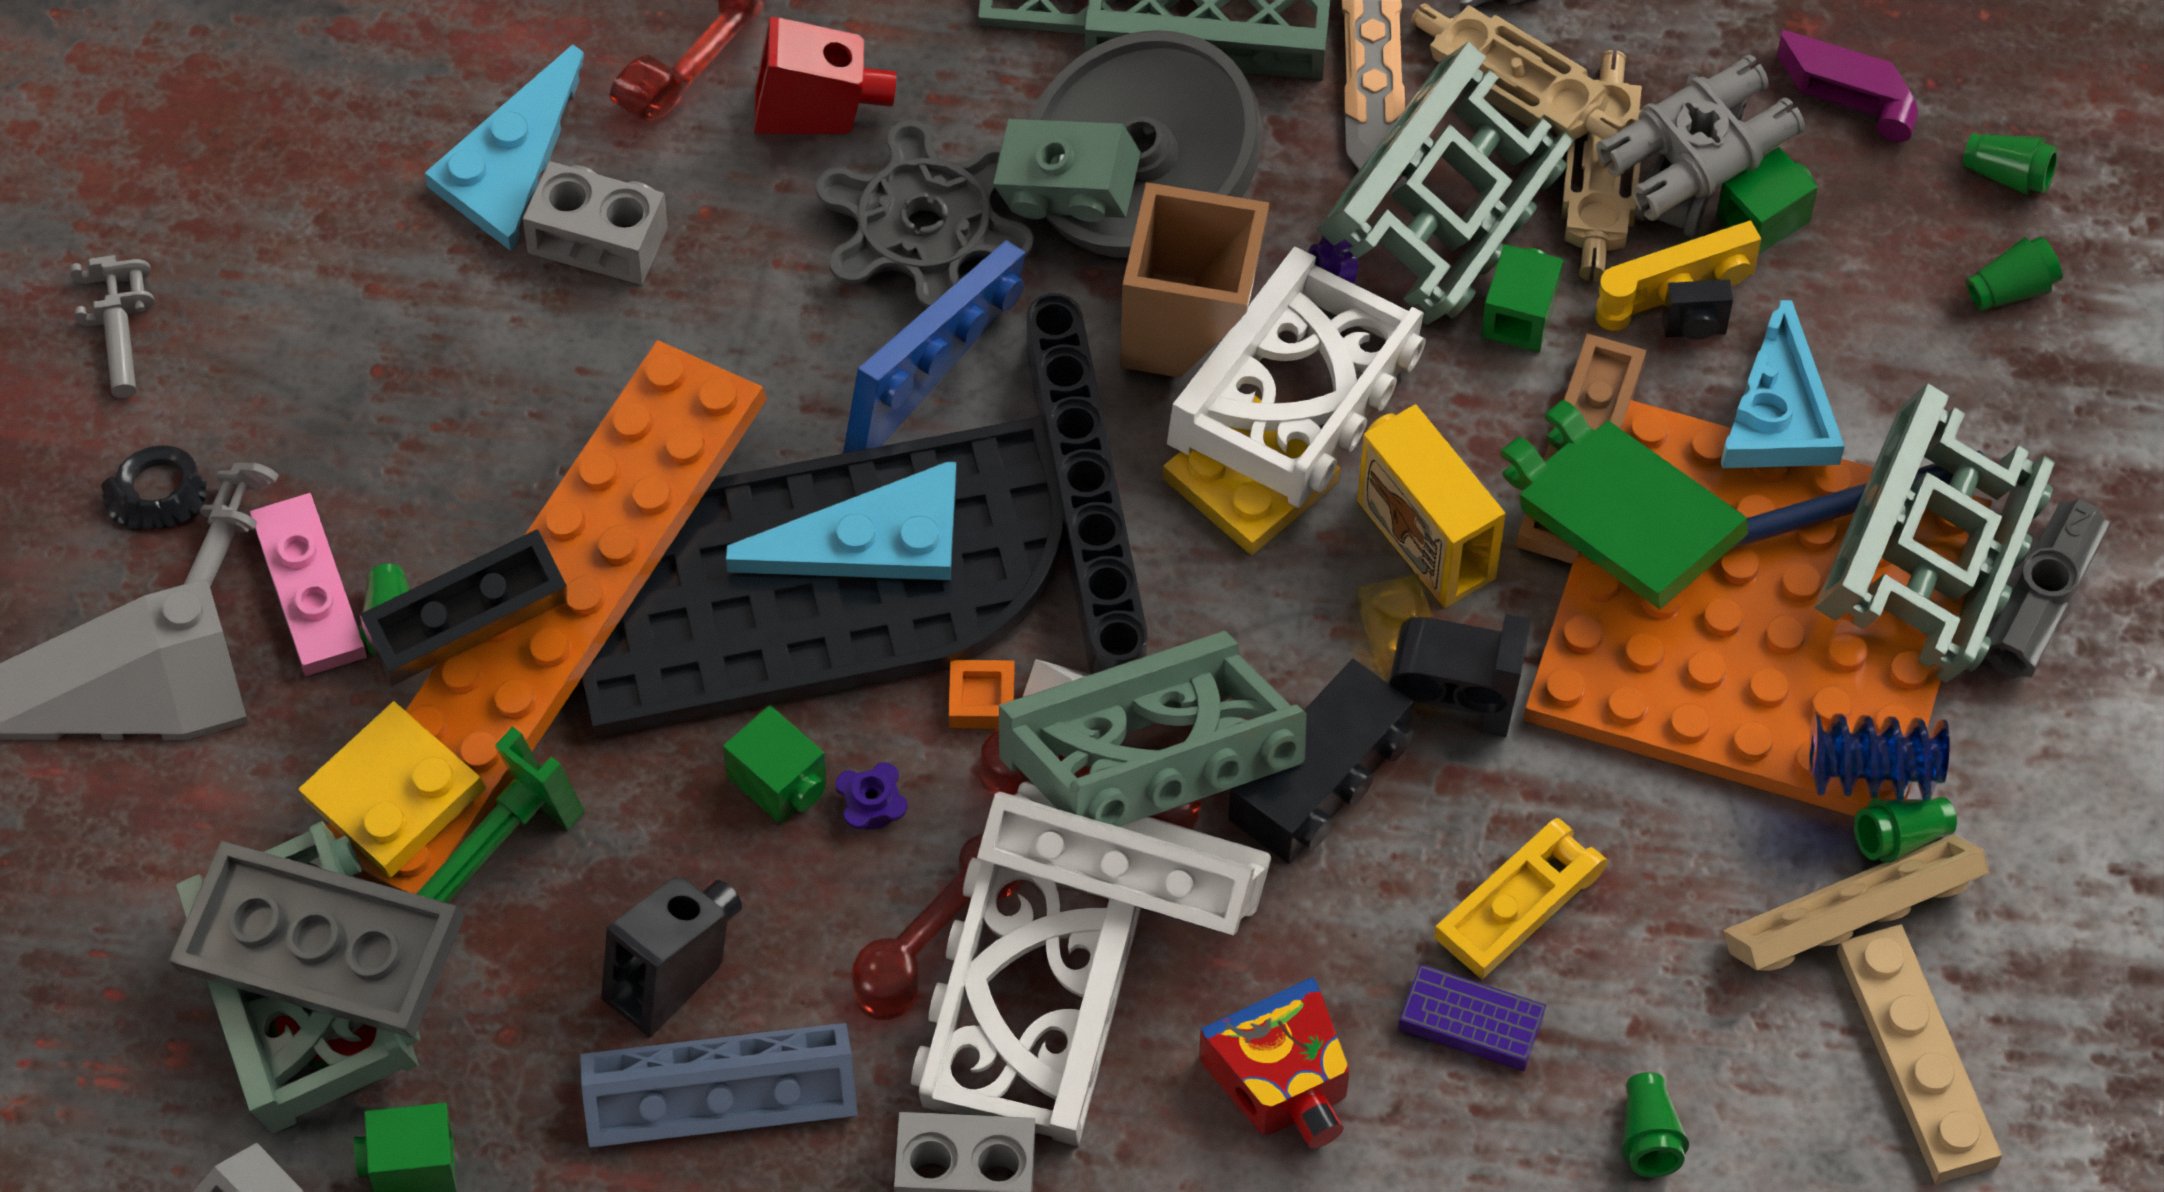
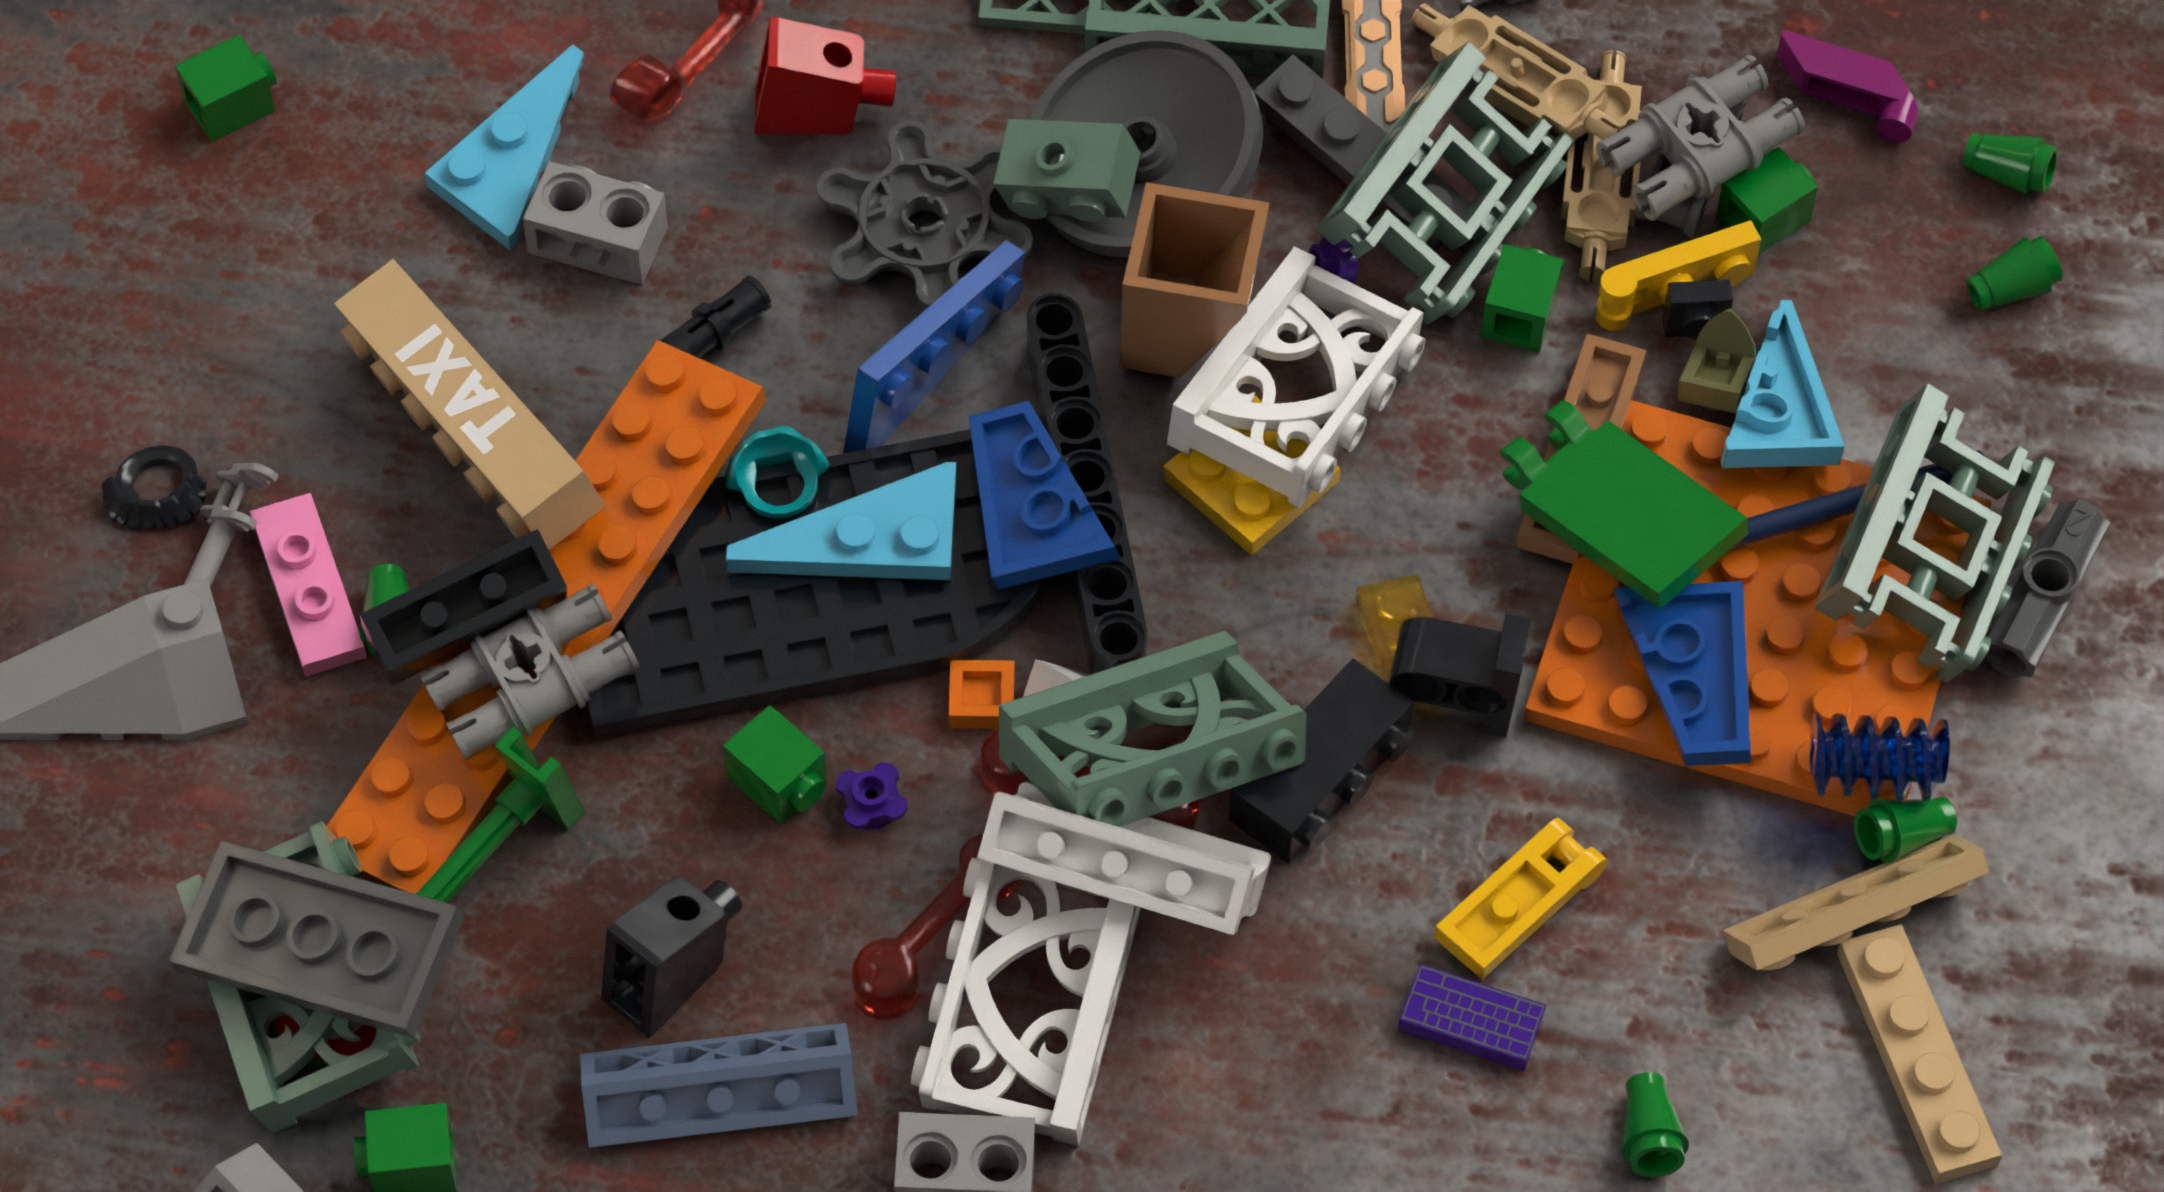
(113, 313): light grey piece -> none
(227, 87): none -> green brick
(392, 789): yellow plate -> none
(468, 406): none -> tan brick
(536, 642): none -> light grey pin
(717, 322): none -> black pin
(770, 449): none -> teal piece
(1031, 502): none -> blue wing
(1281, 1063): torso -> none
(1336, 132): none -> dark grey plate
(1430, 505): yellow brick -> none
(1697, 667): none -> blue wing
(1719, 364): none -> olive plate

